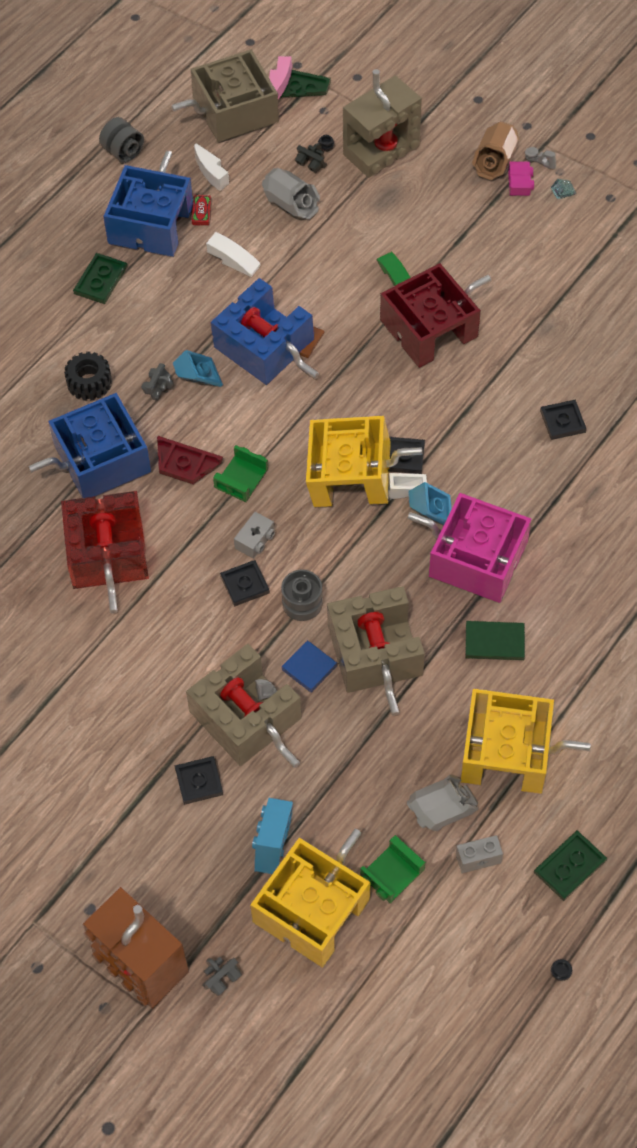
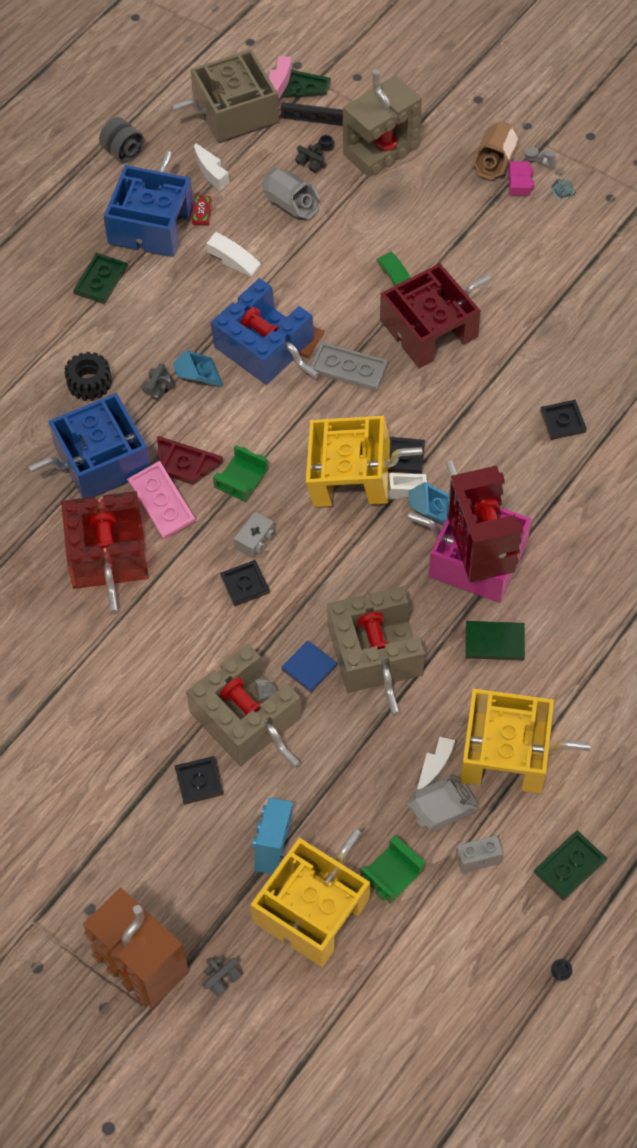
(161, 500): none -> bright pink tile
(302, 595): dark grey wheel -> none
(312, 113): none -> black plate
(349, 366): none -> light grey tile
(436, 763): none -> white slope
(483, 539): none -> dark red piece

